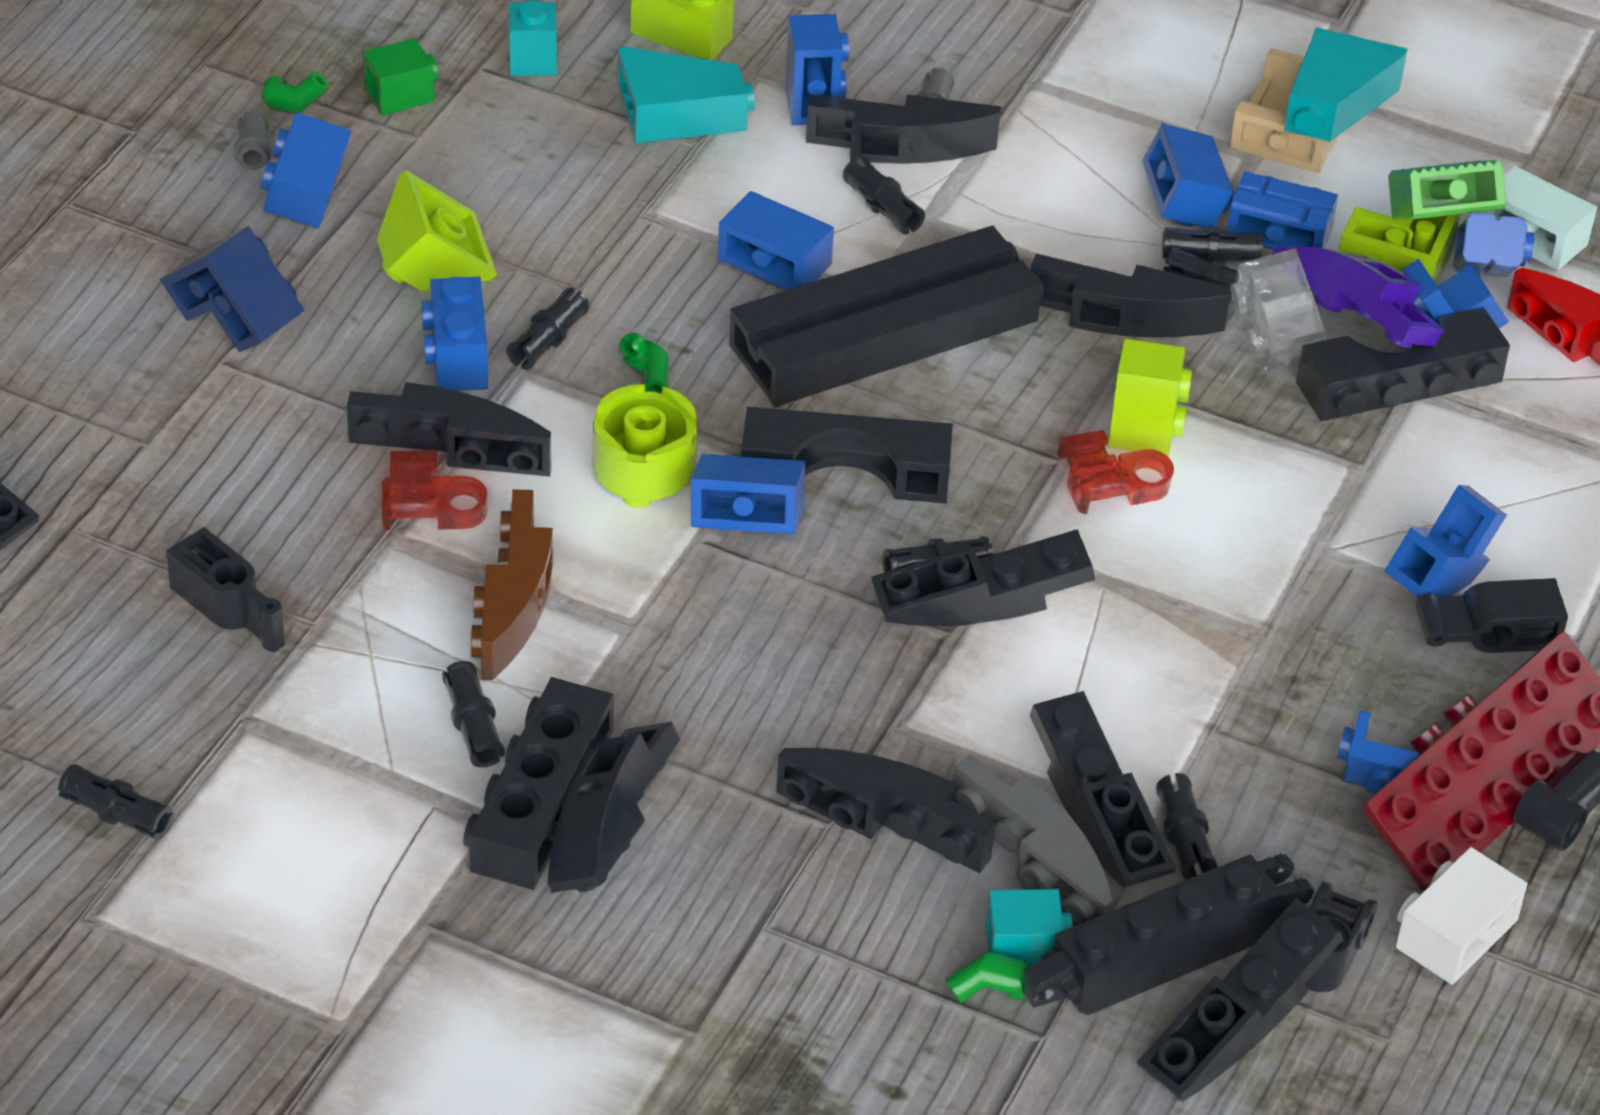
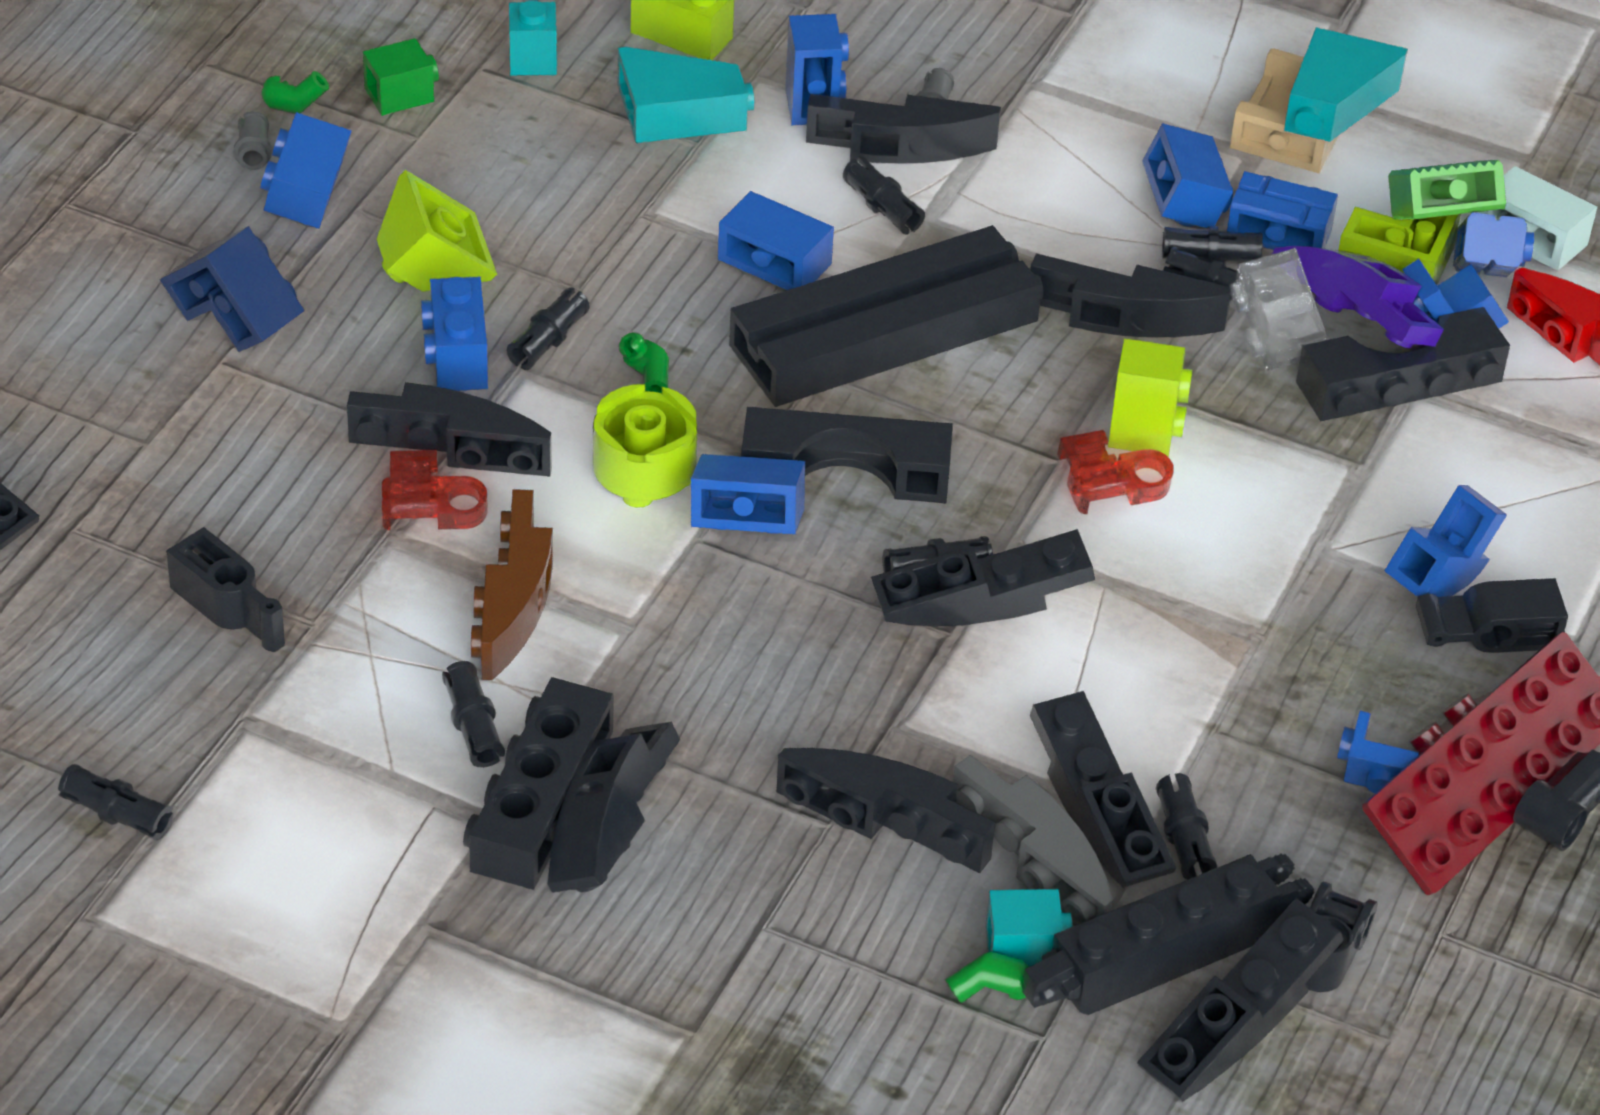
(1459, 914): white brick -> none

